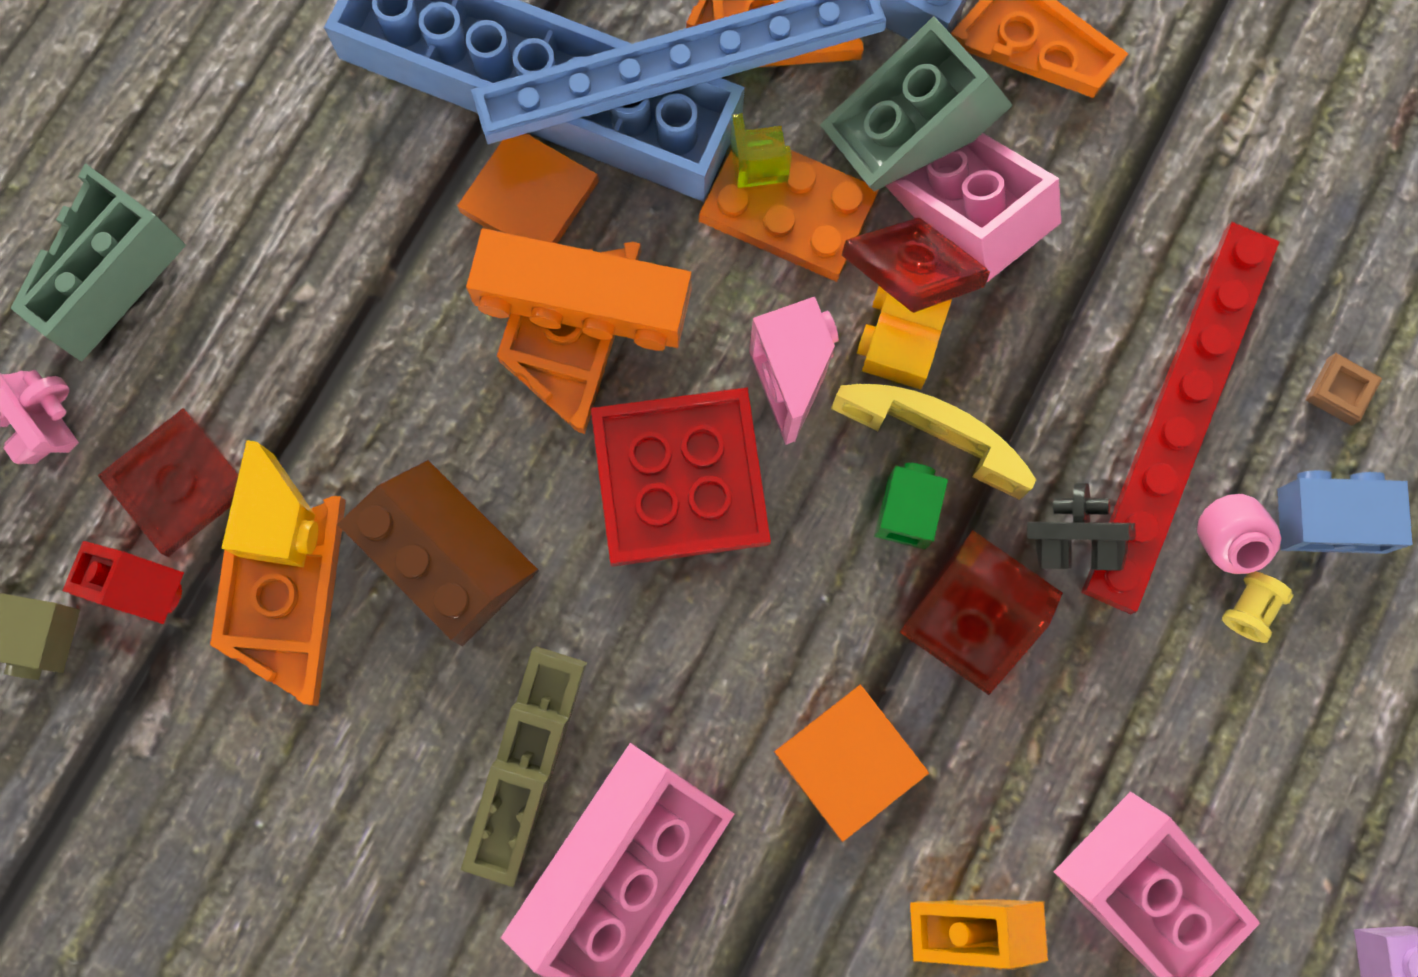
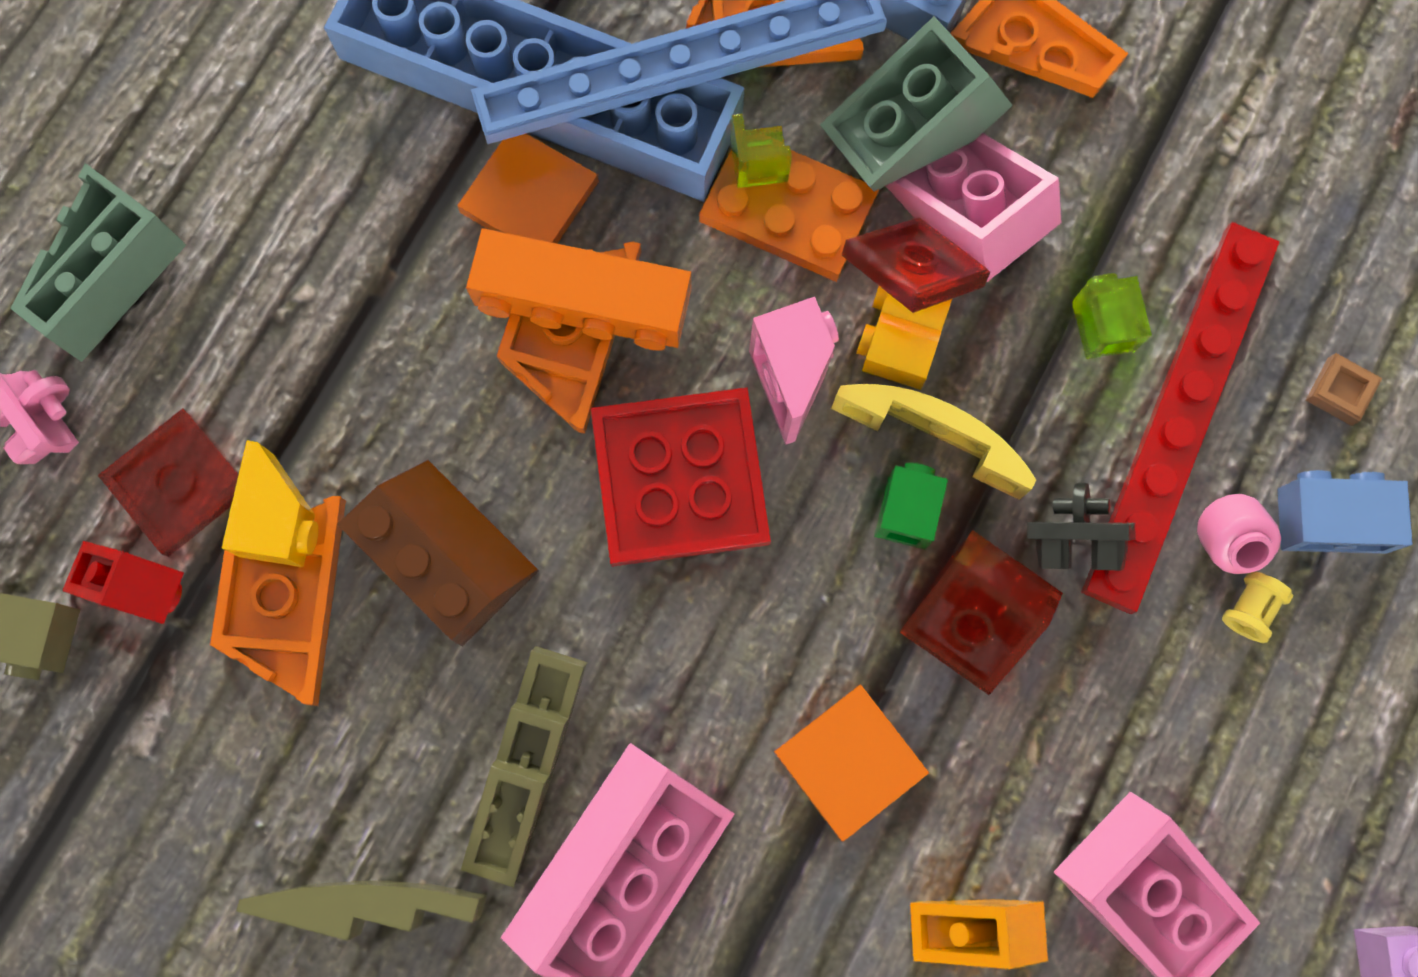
(343, 907): none -> olive slope
(1111, 316): none -> clear neon green brick

